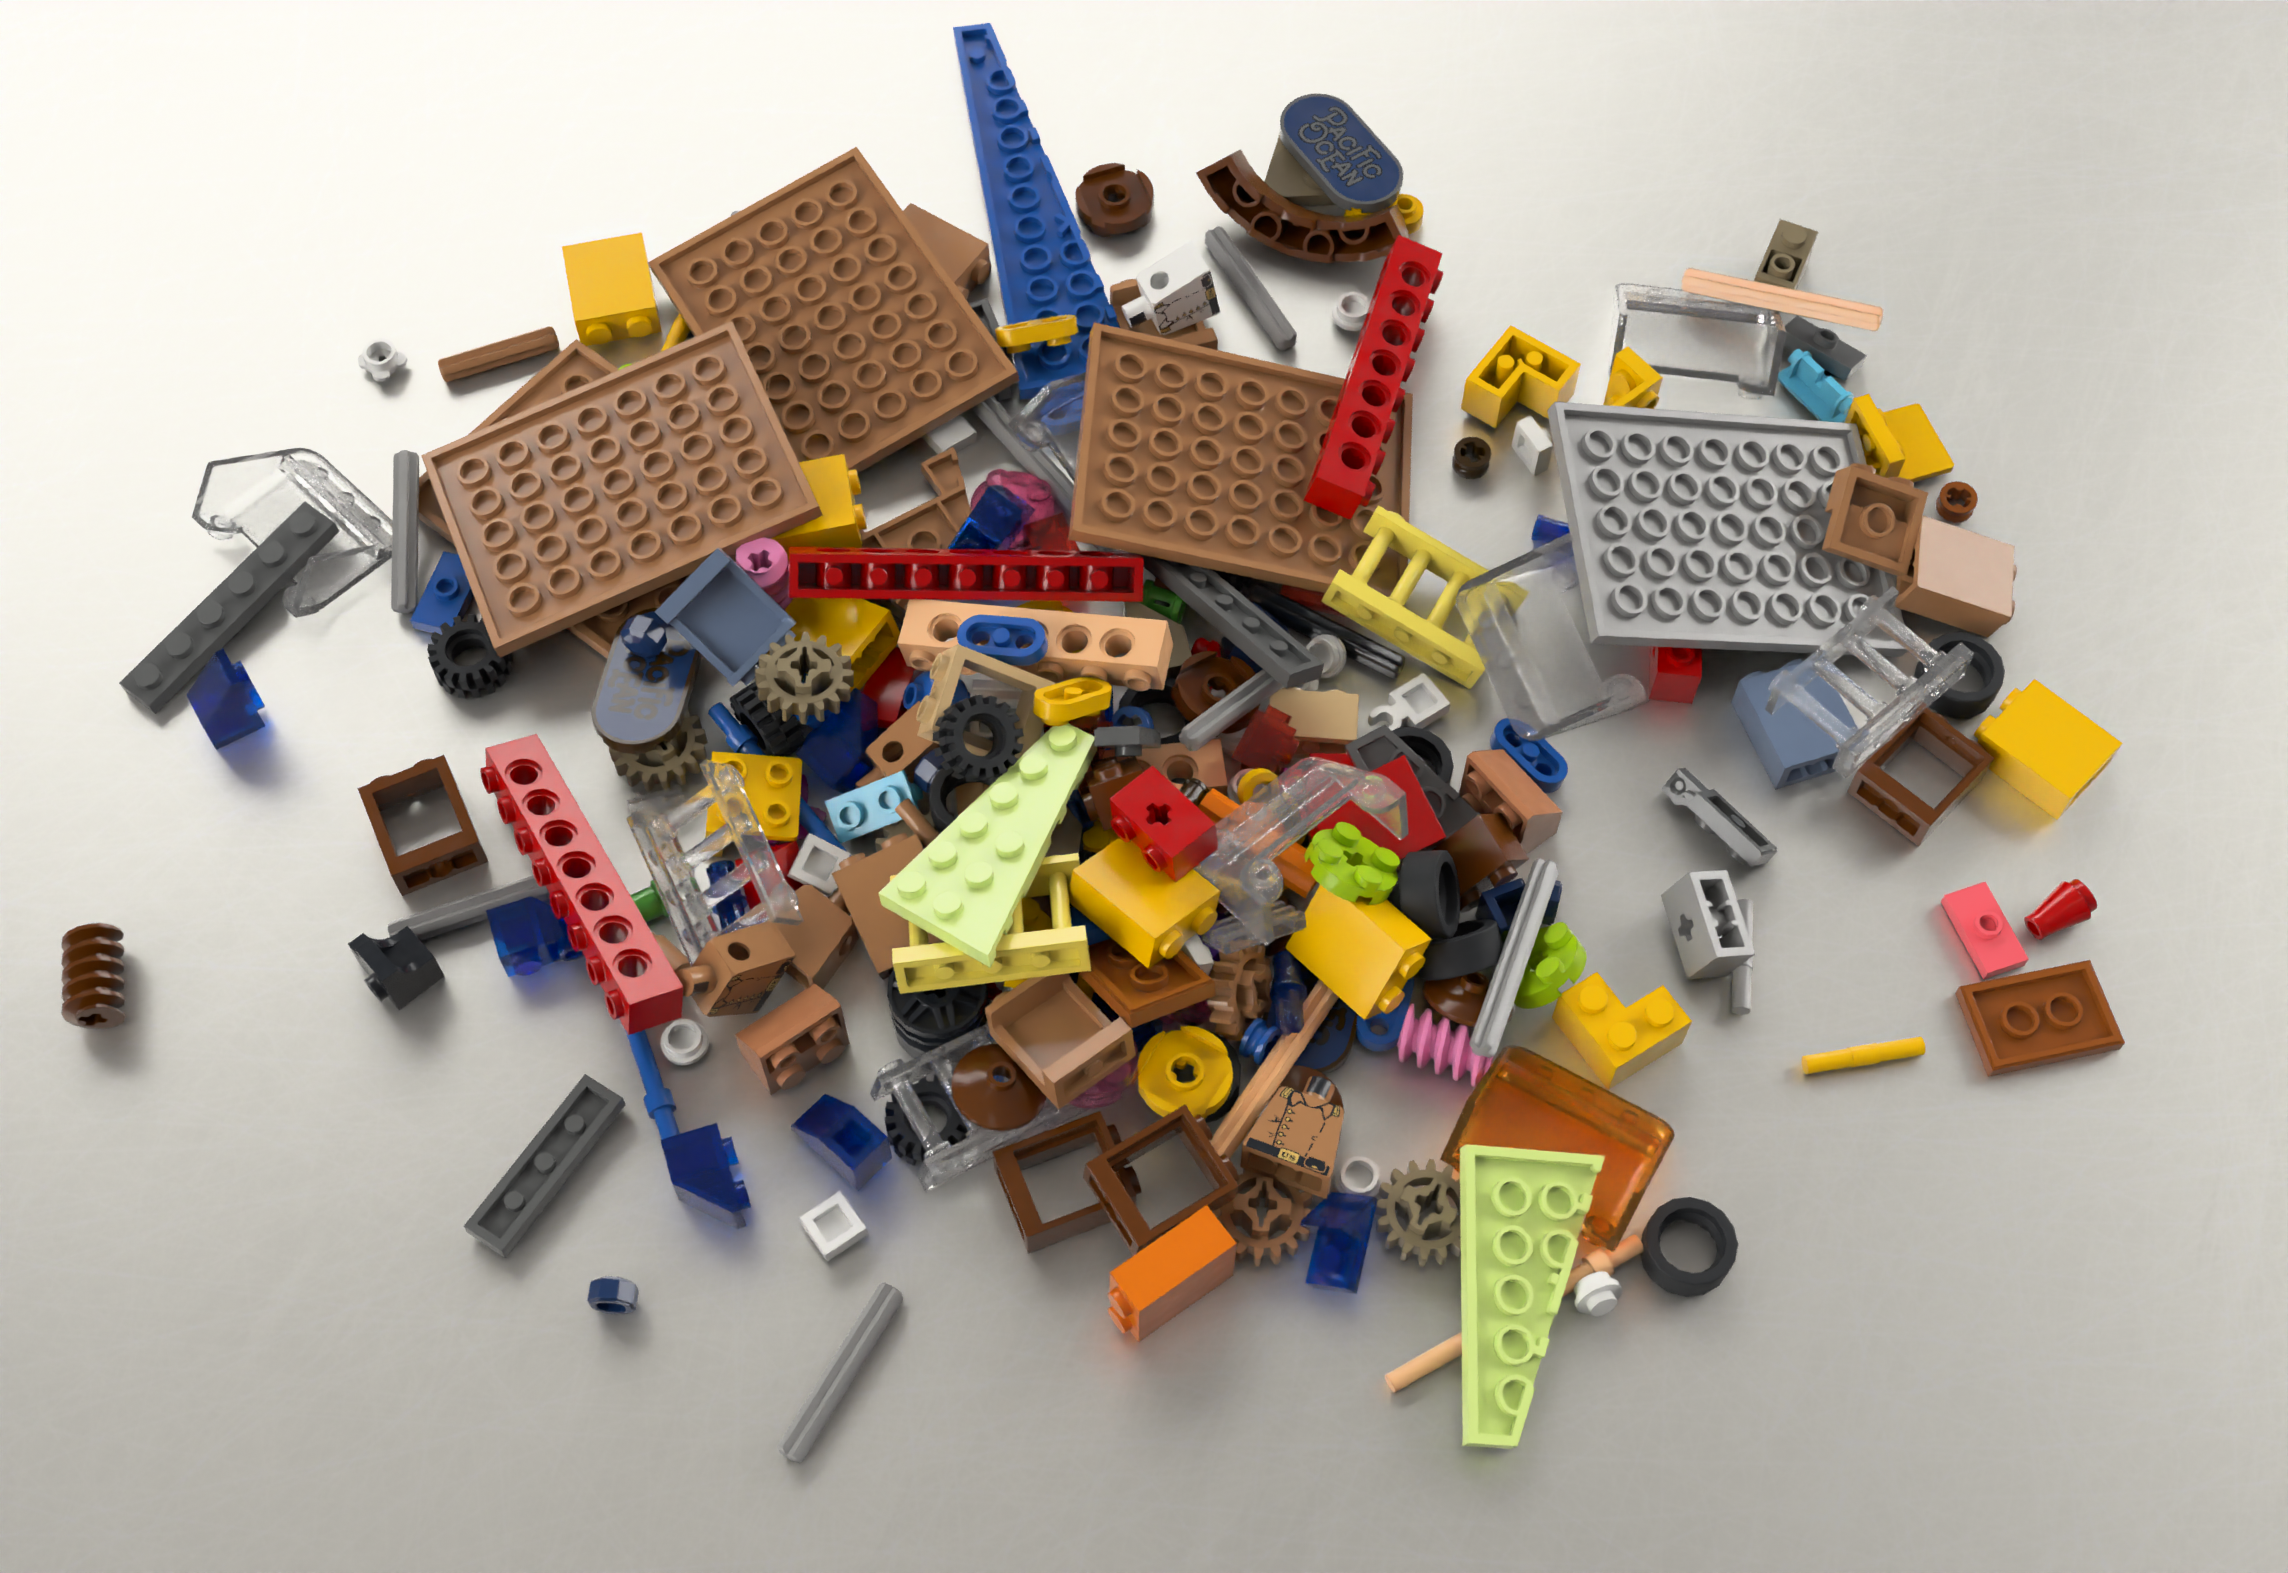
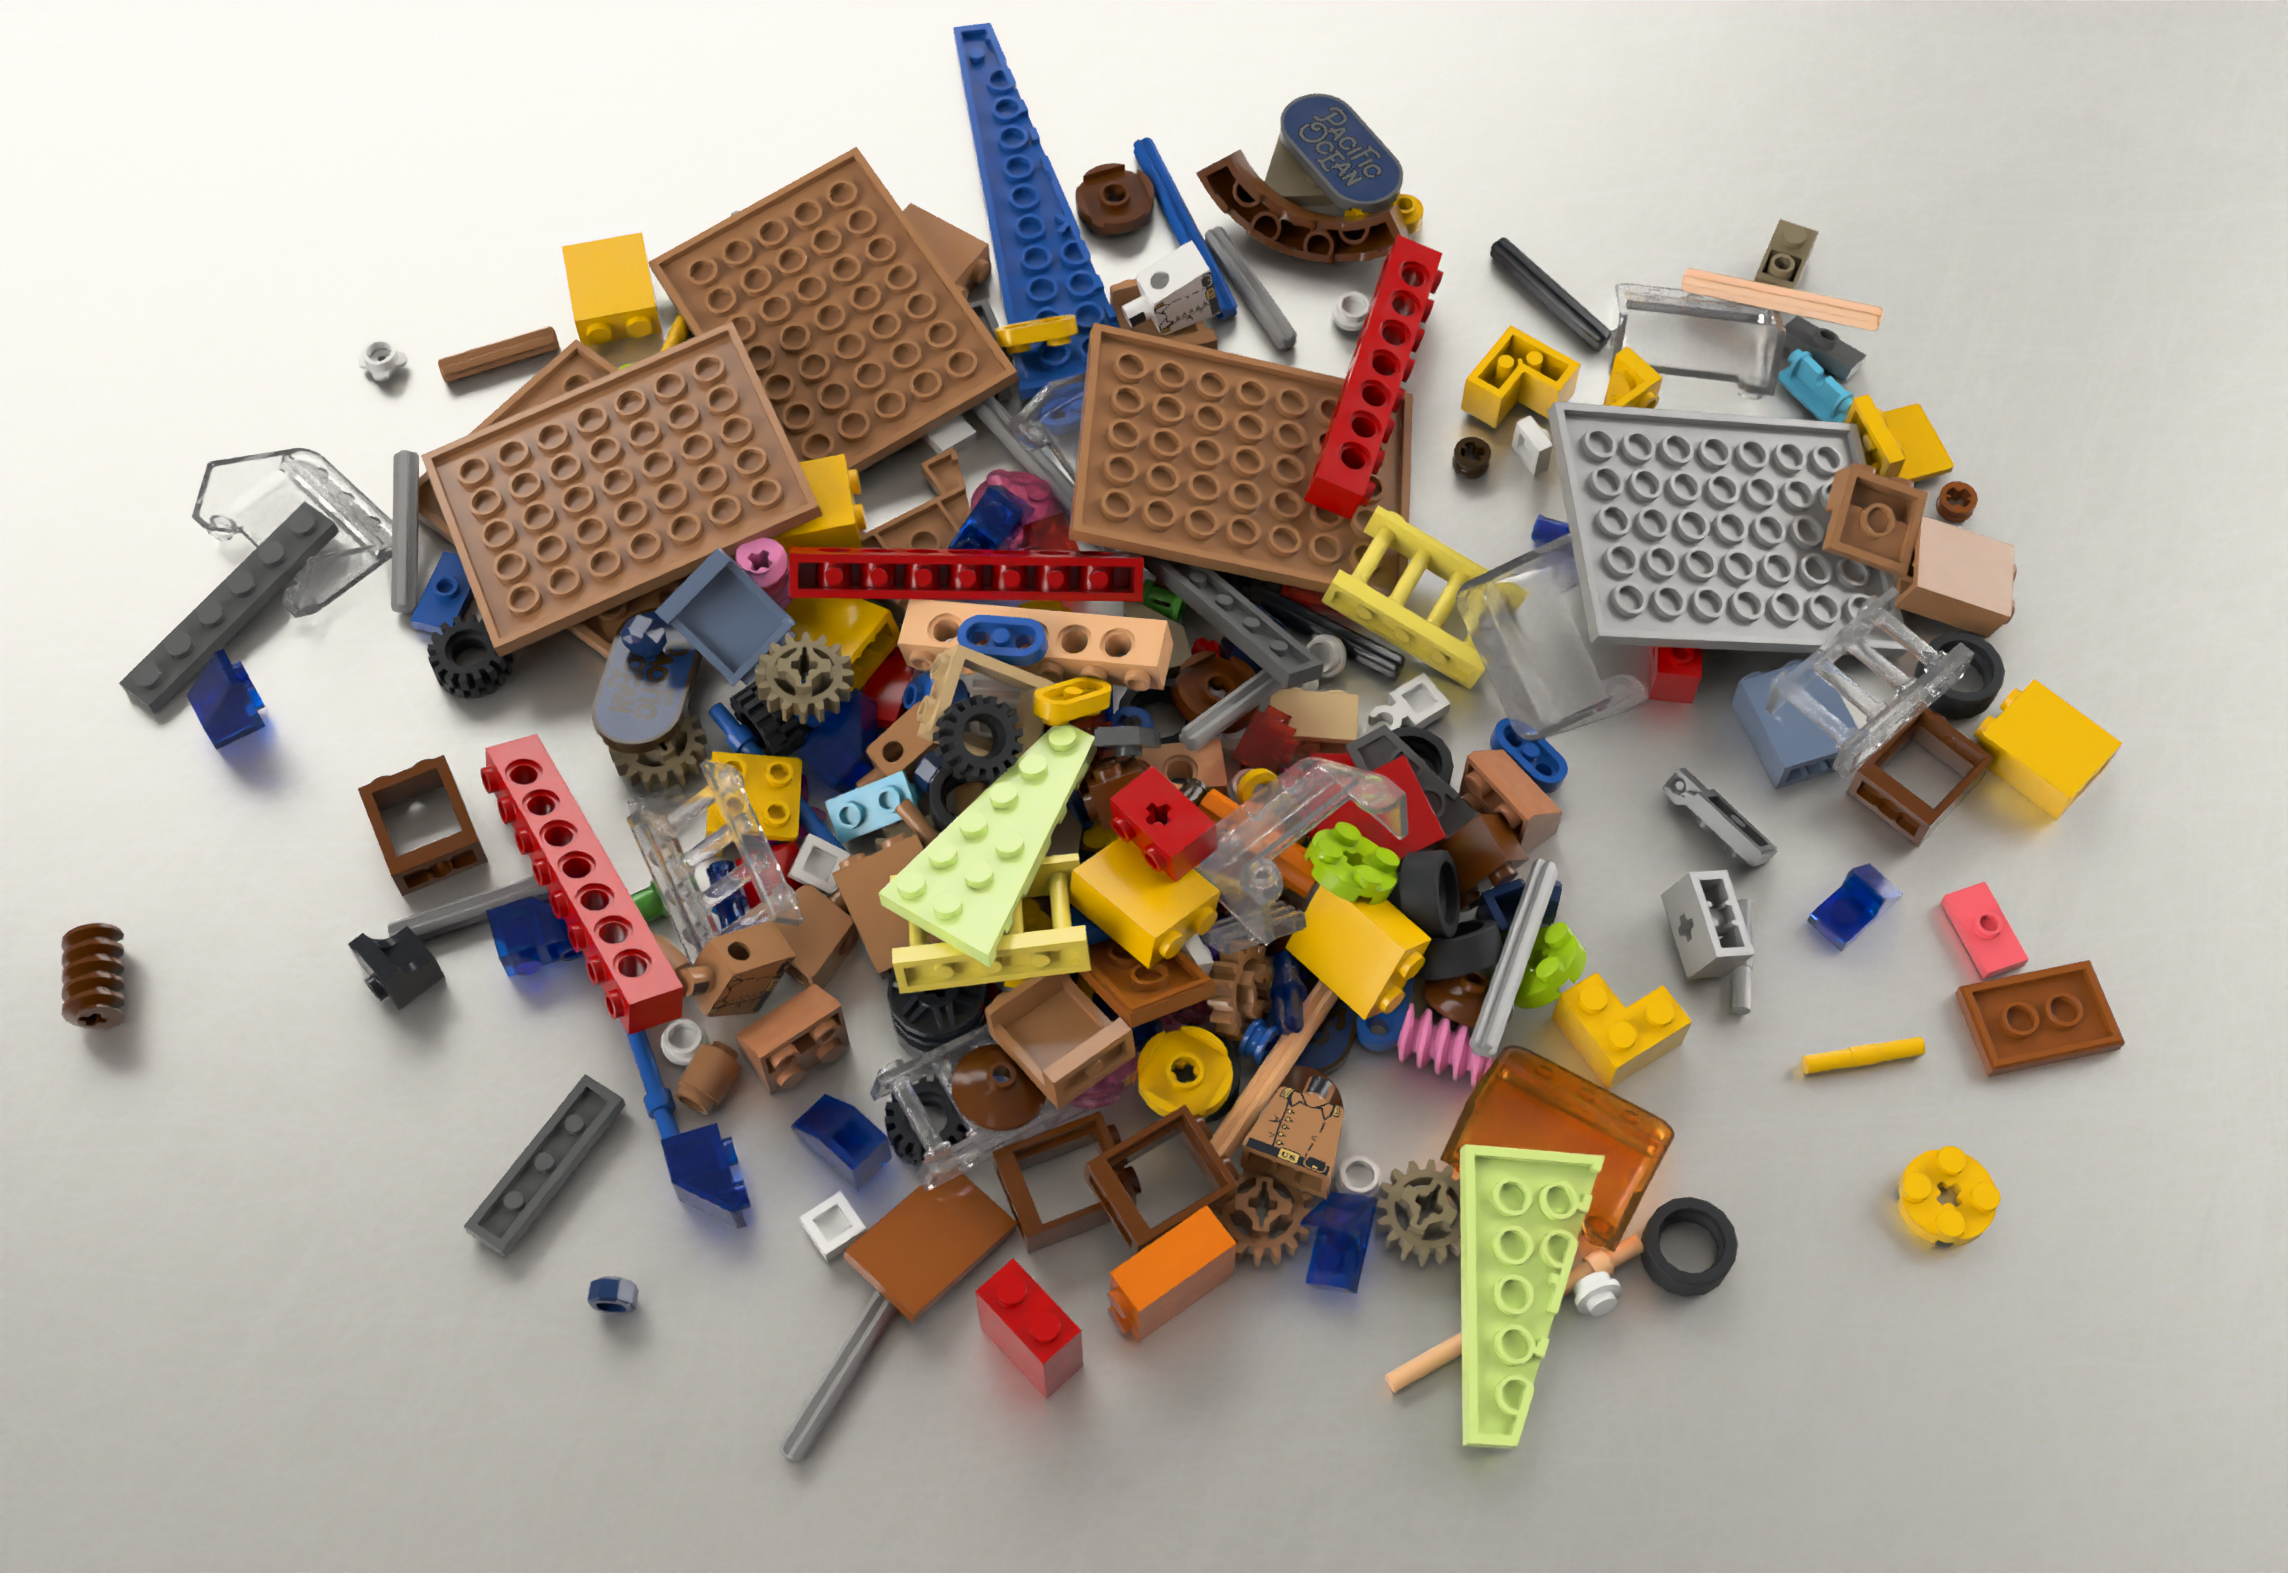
(708, 1077): none -> medium nougat brick
(930, 1244): none -> dark orange tile
(1030, 1328): none -> red brick
(1180, 218): none -> blue axle
(1550, 293): none -> black axle
(1854, 905): none -> clear blue slope
(1954, 1171): none -> yellow plate
(2061, 909): red cone -> none

